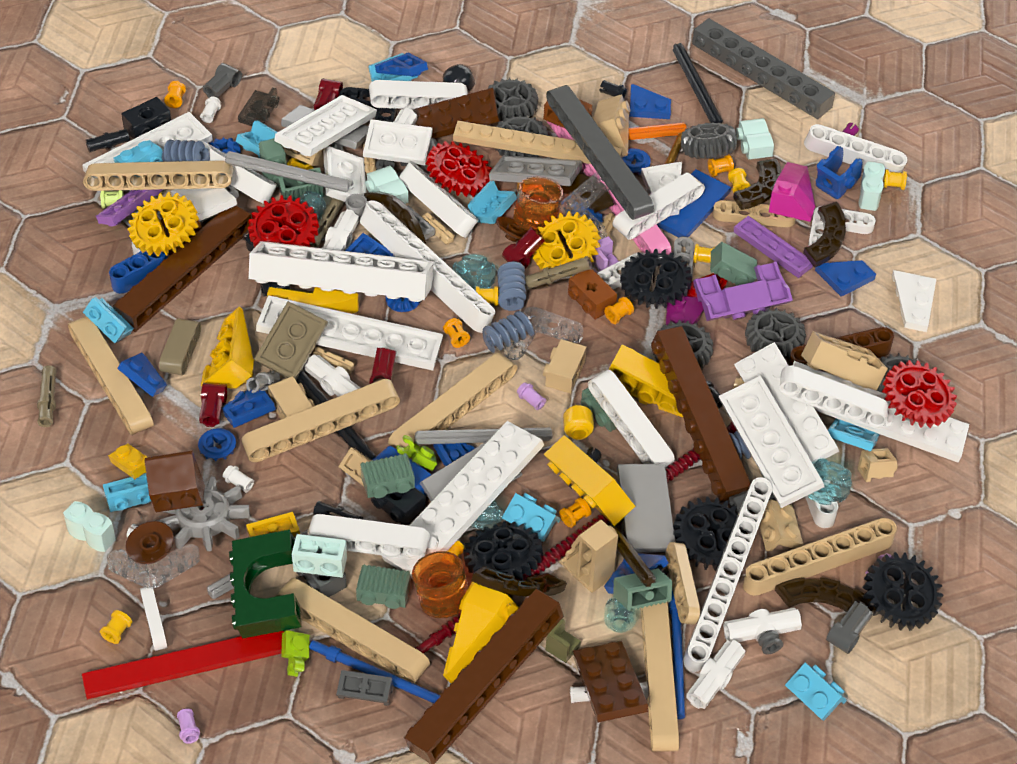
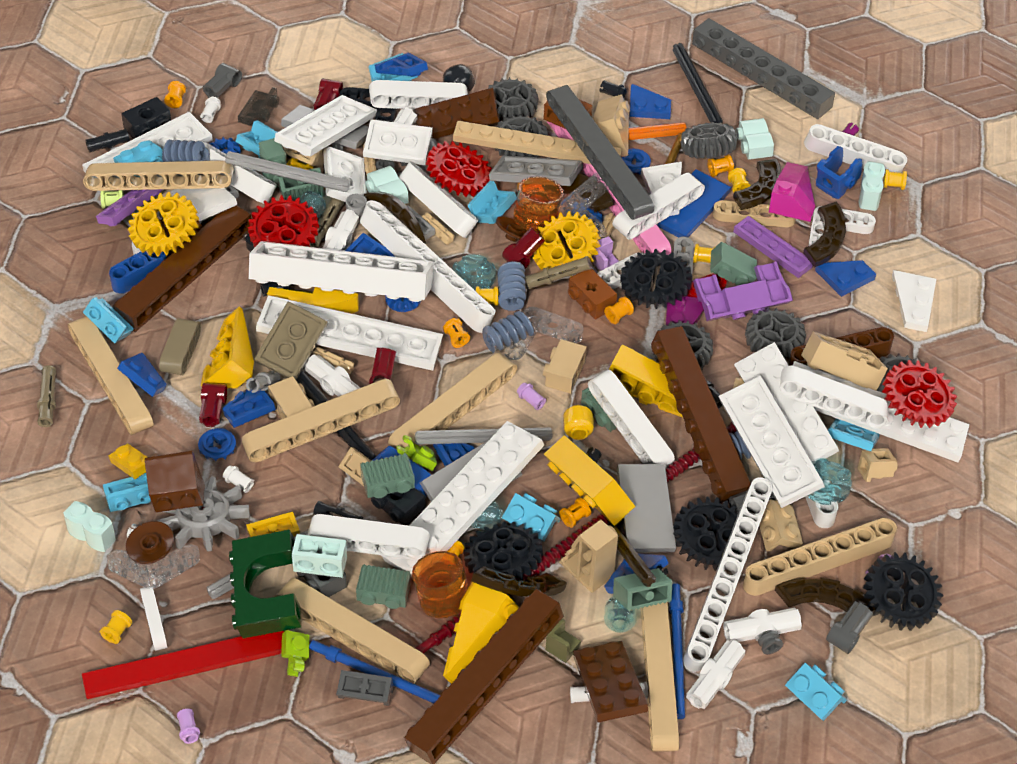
(682, 583): tan beam -> none

